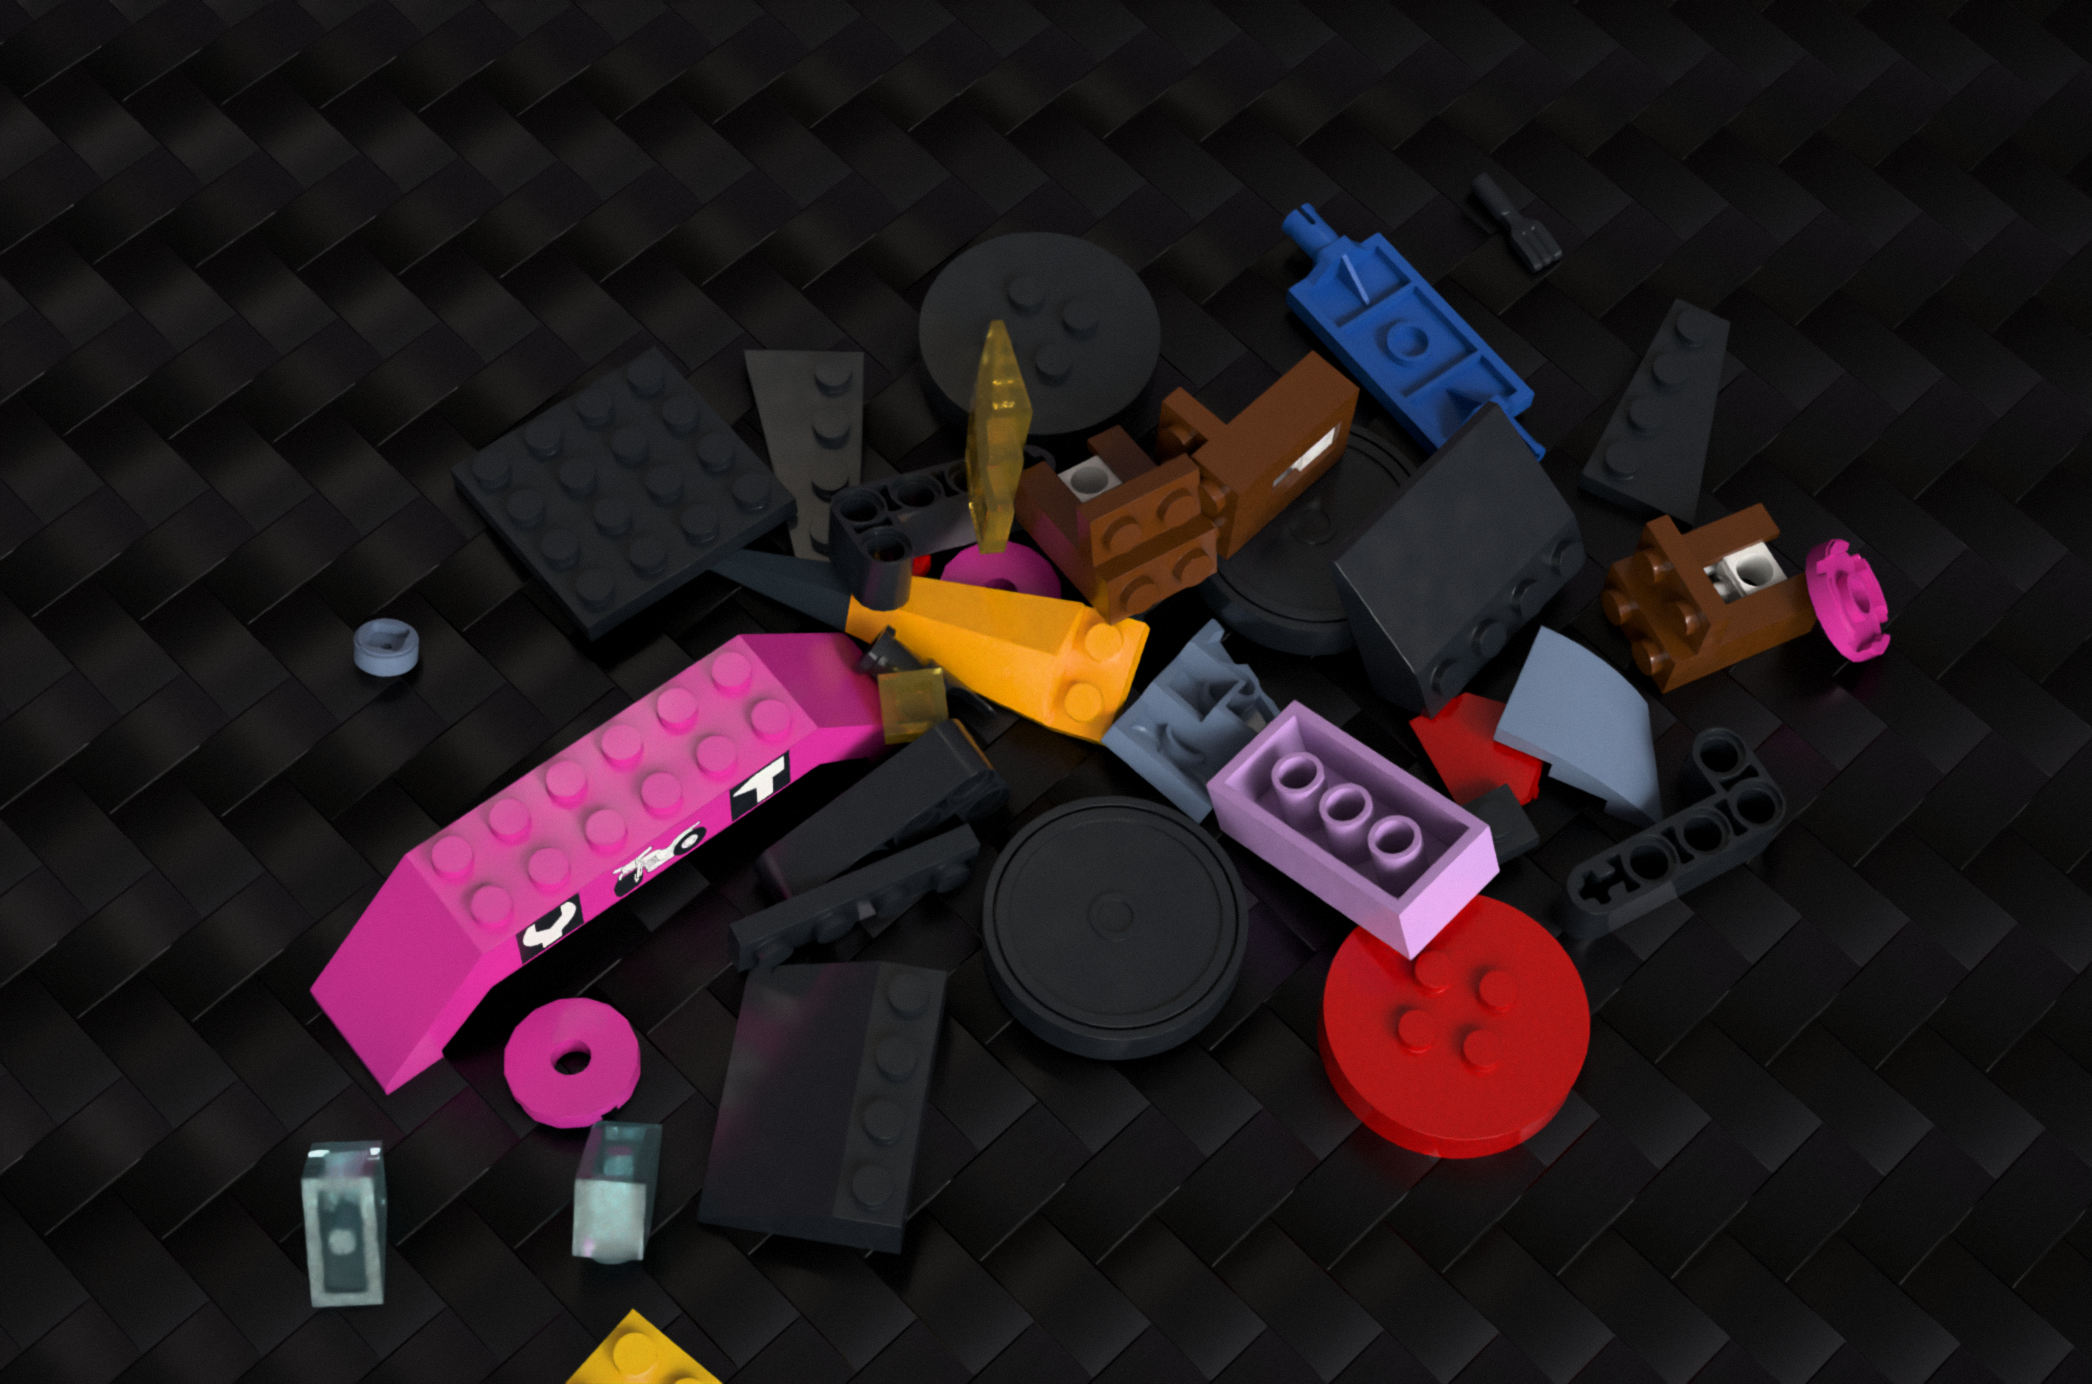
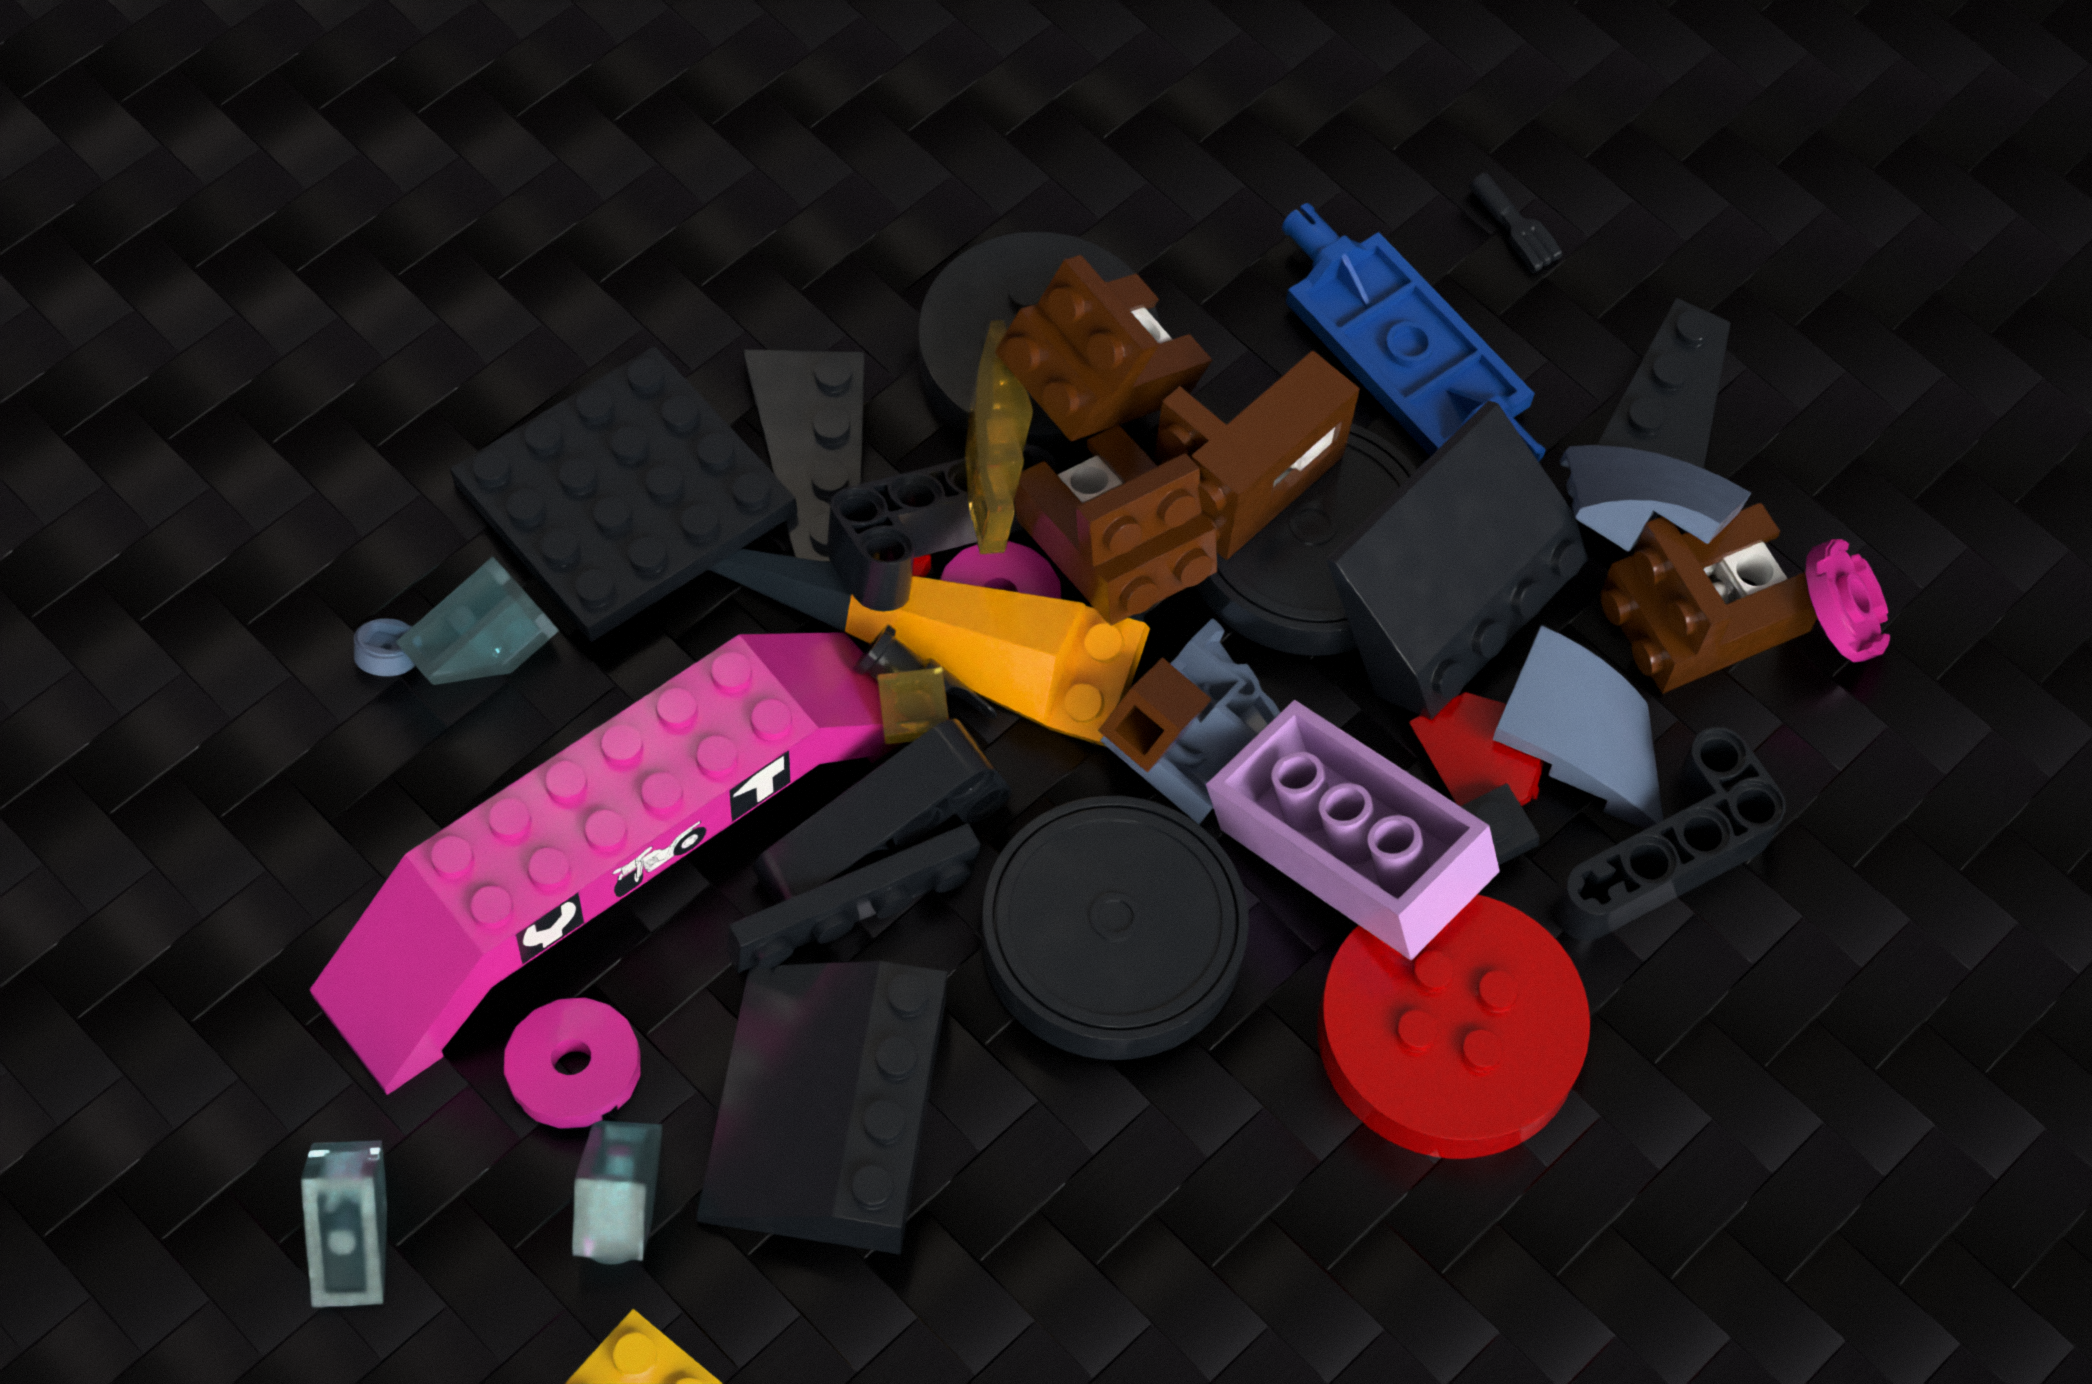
(478, 629): none -> clear light blue slope
(1097, 351): none -> reddish brown brick
(1154, 714): none -> reddish brown brick
(1627, 487): none -> sand blue slope

